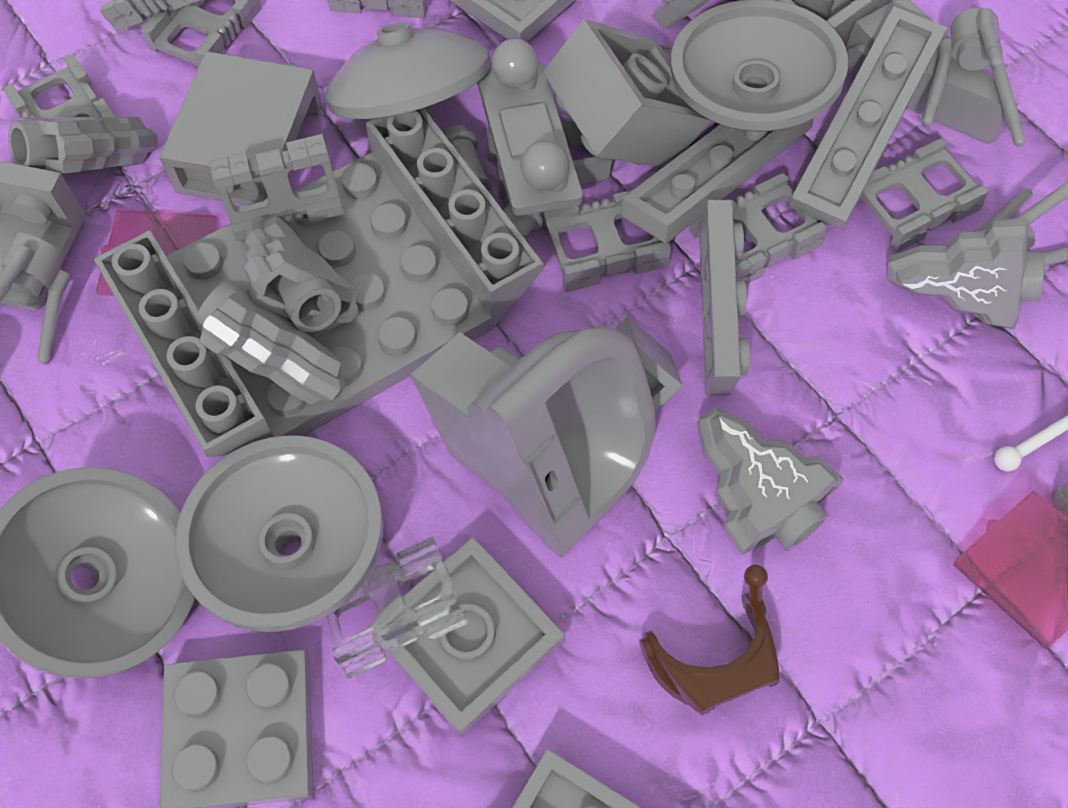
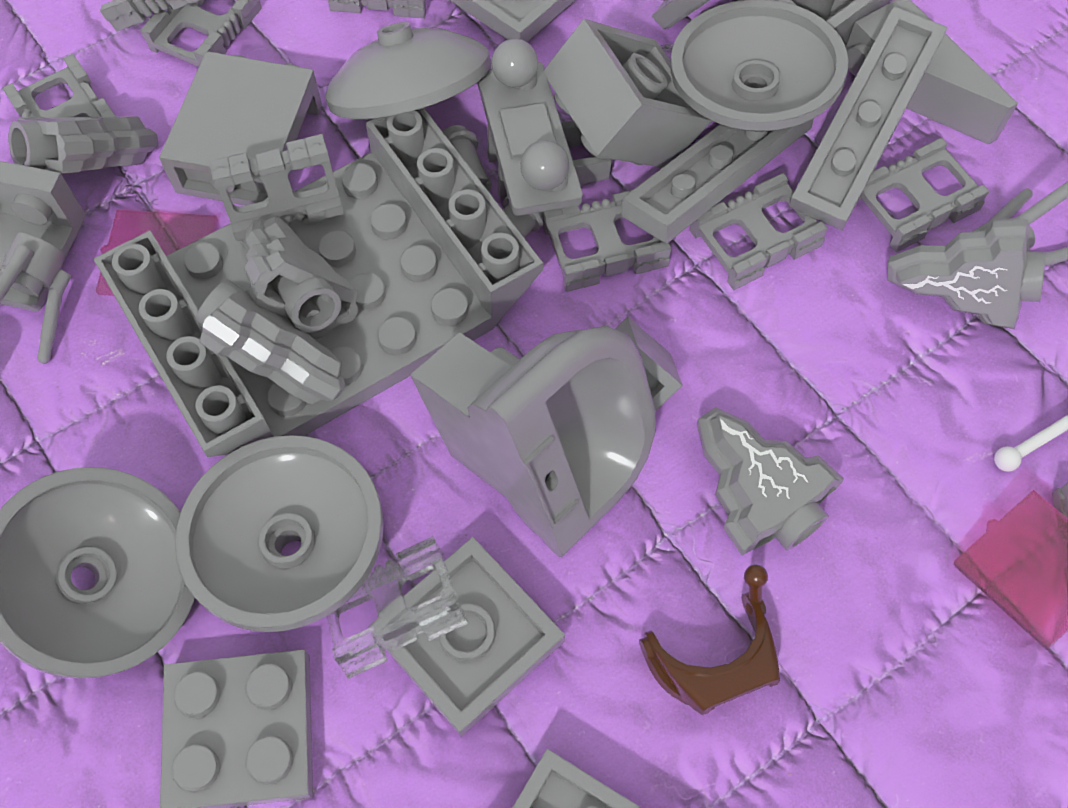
(722, 298): light grey plate -> none
(975, 47): light grey plant -> none

